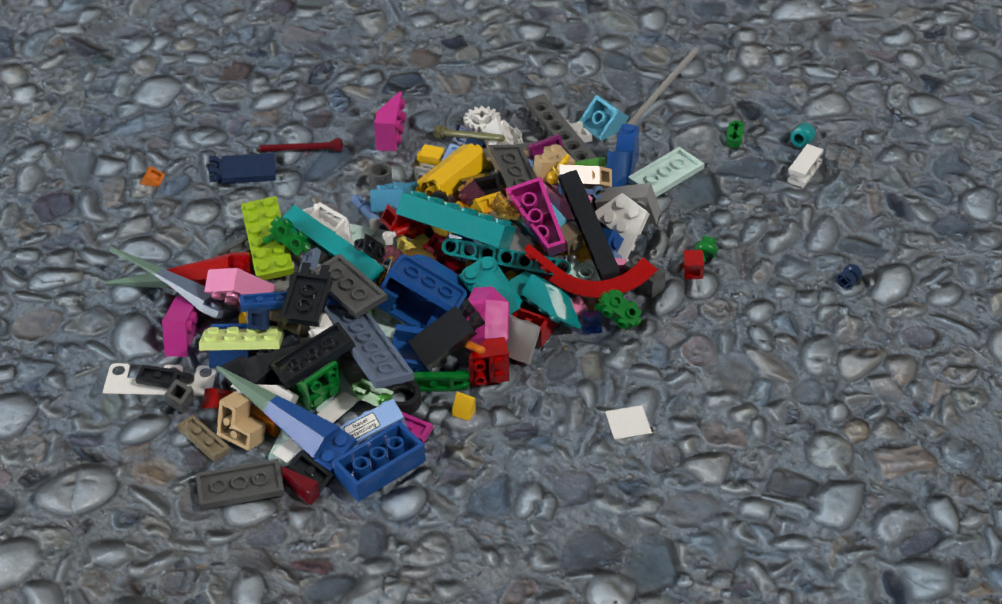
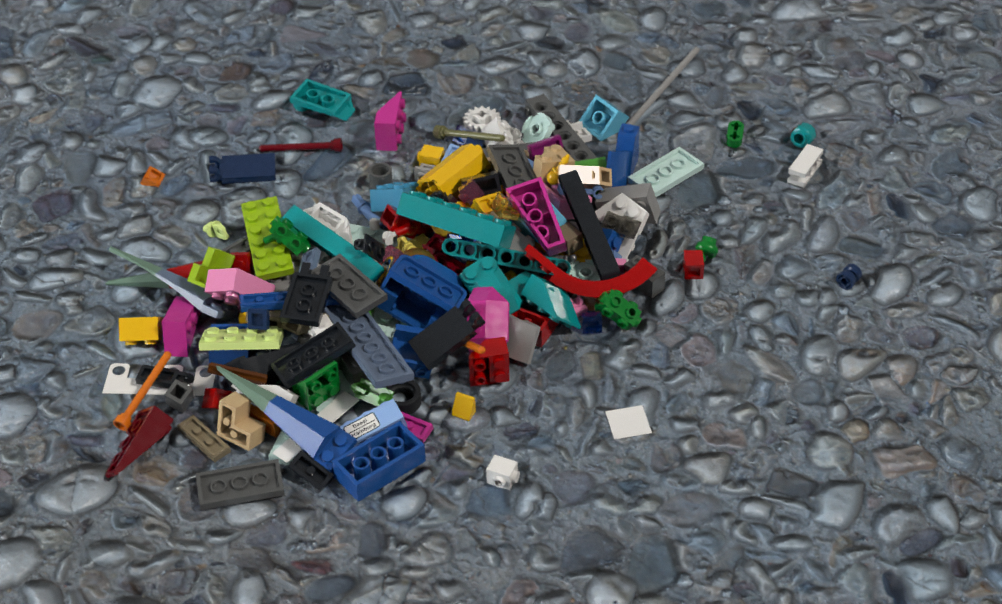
(123, 420): none -> orange piece
(140, 329): none -> yellow slope
(145, 430): none -> dark red wedge
(213, 259): none -> lime panel
(216, 229): none -> yellowish green piece
(254, 377): none -> reddish brown axle
(301, 485): dark red slope -> none
(323, 99): none -> teal slope
(442, 381): green hinge -> none
(502, 472): none -> white brick
(538, 121): none -> light aqua plate
(624, 226): none -> clear smoke slope

